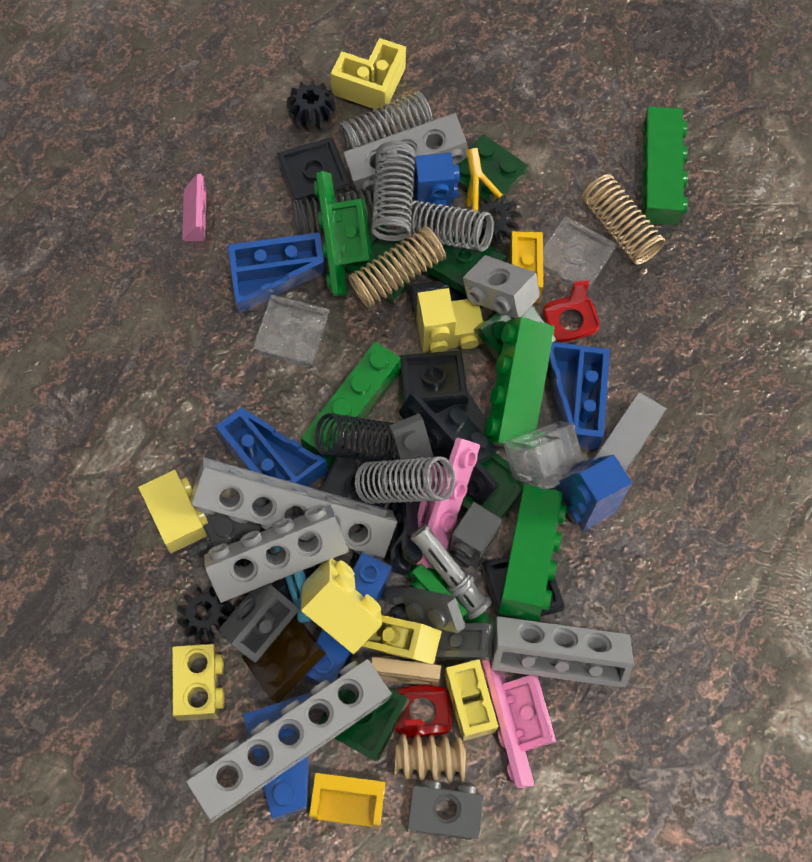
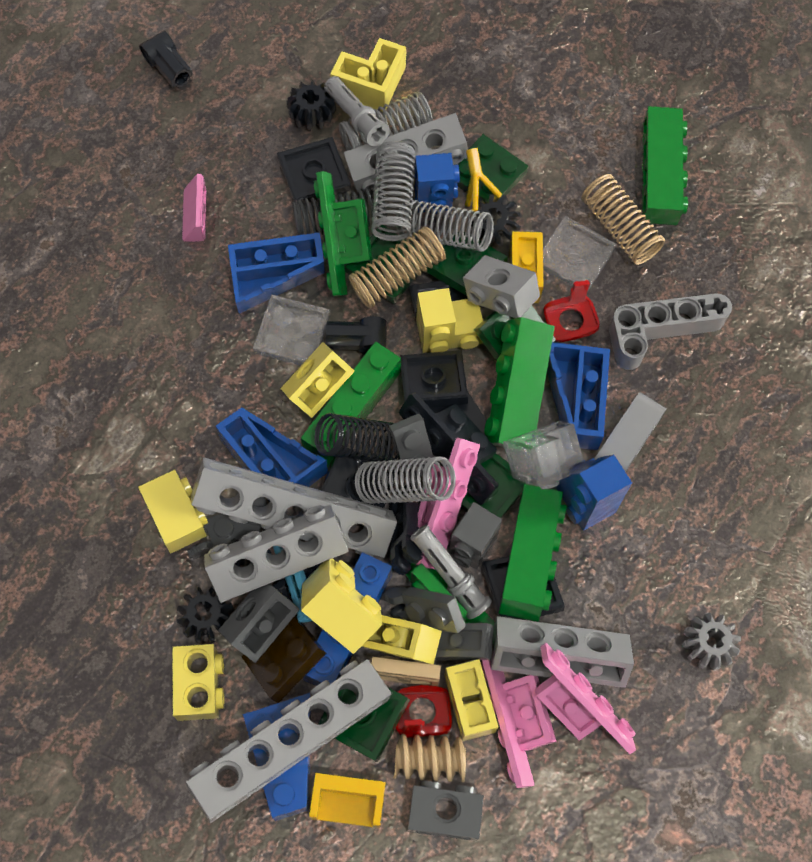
(162, 53): none -> black piece
(317, 380): none -> light yellow brick
(356, 335): none -> black piece
(362, 117): none -> light grey pin
(575, 703): none -> bright pink bracket
(706, 314): none -> light grey beam
(721, 651): none -> light grey gear

